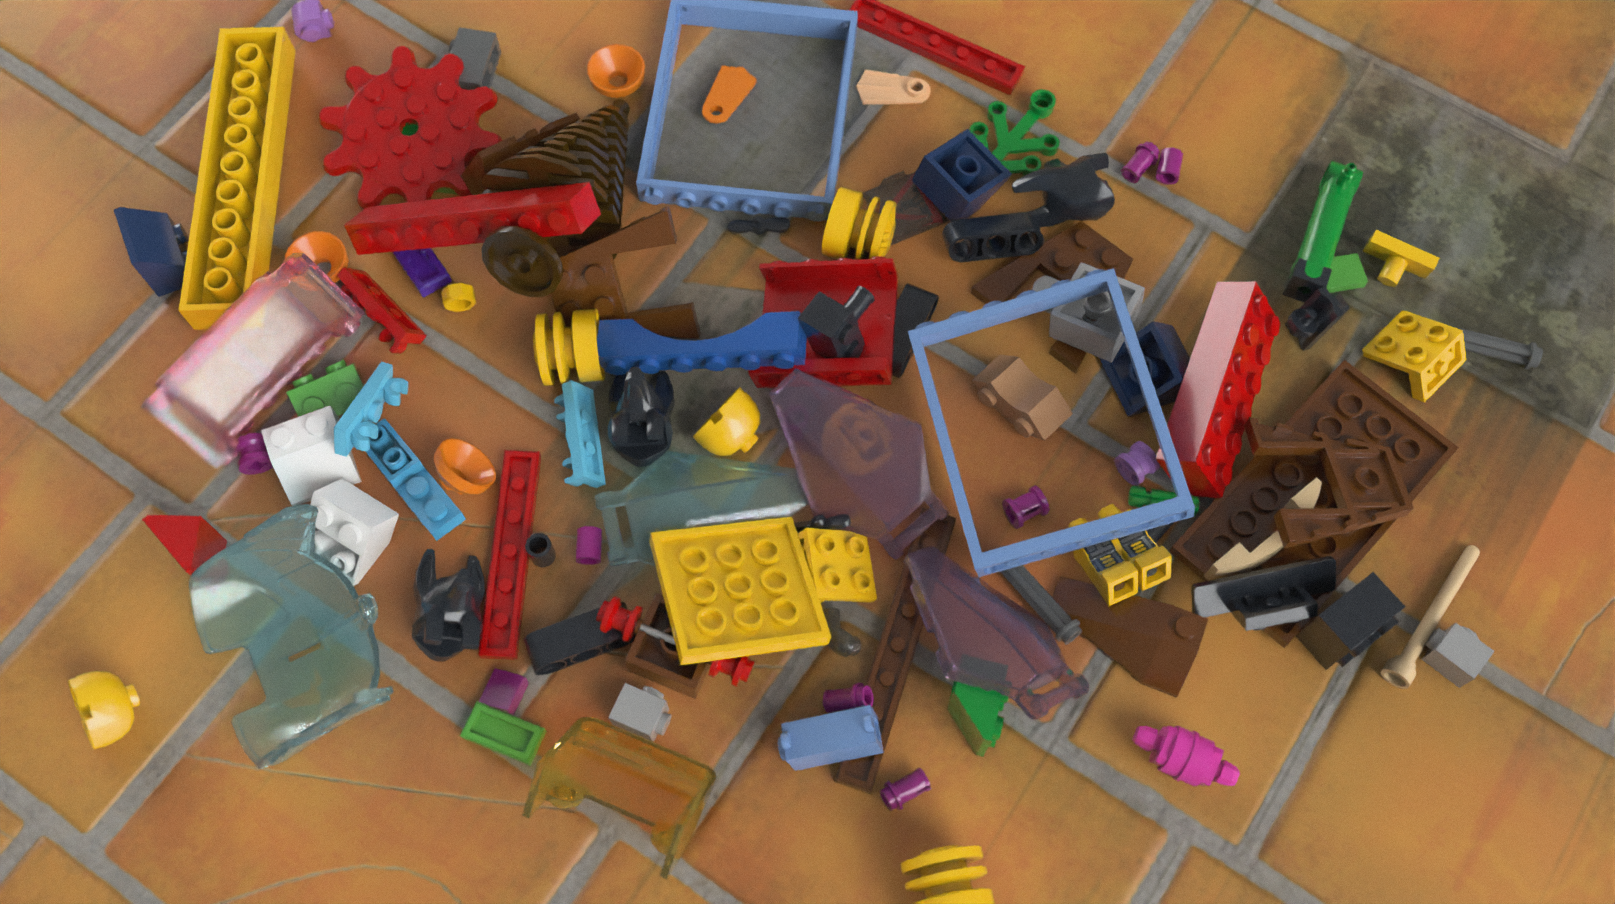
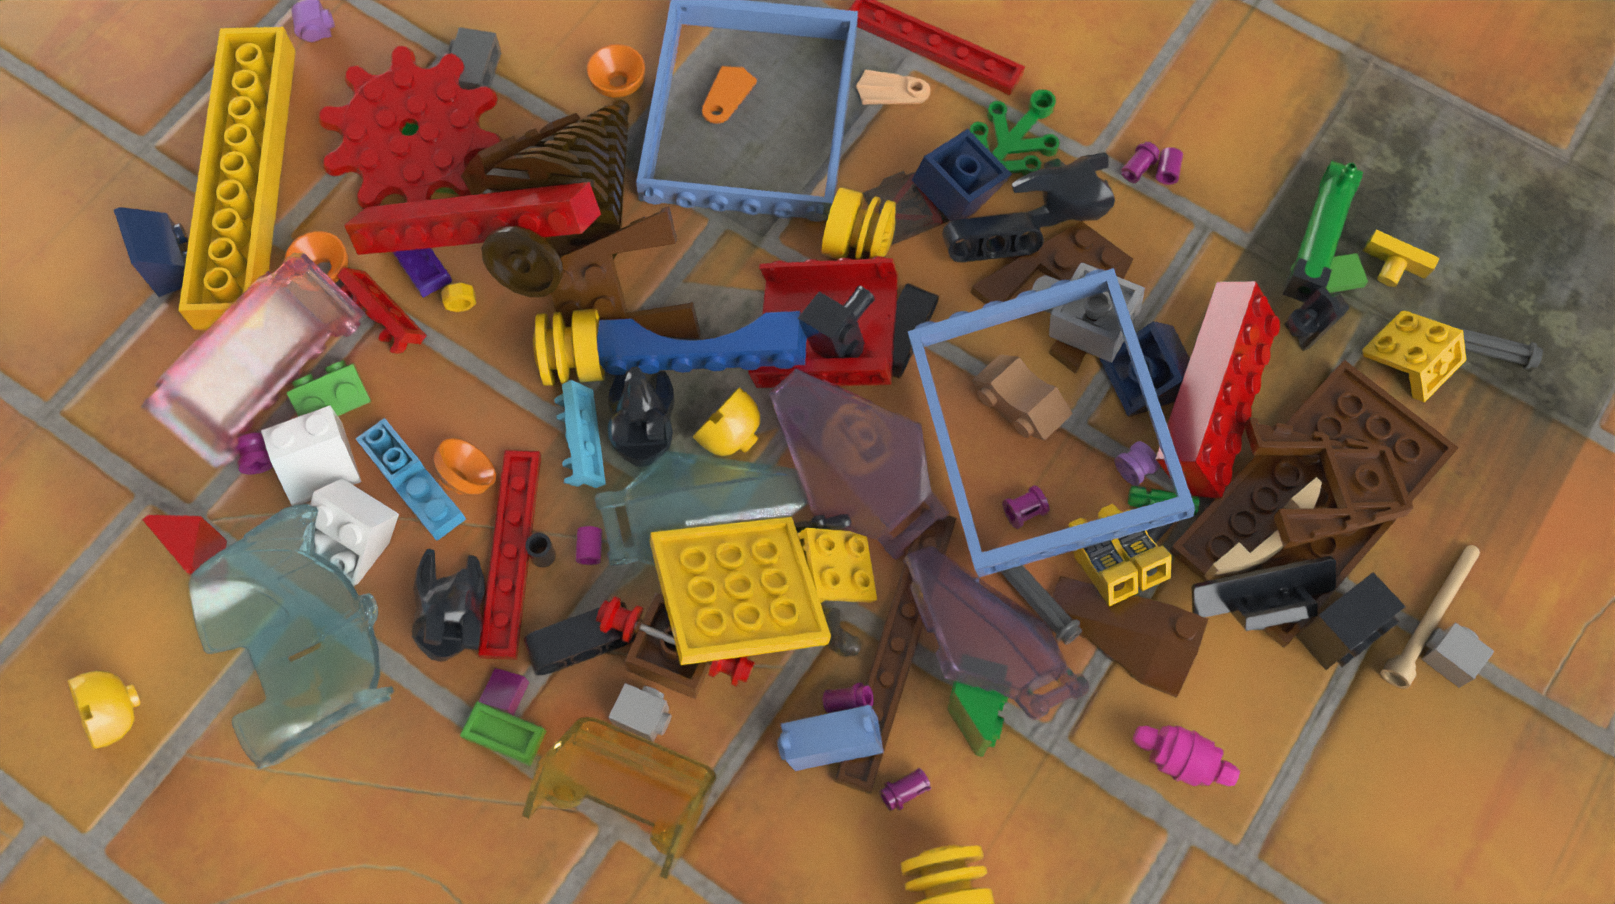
(366, 409): medium azure plate -> none
(759, 225): black piece -> none

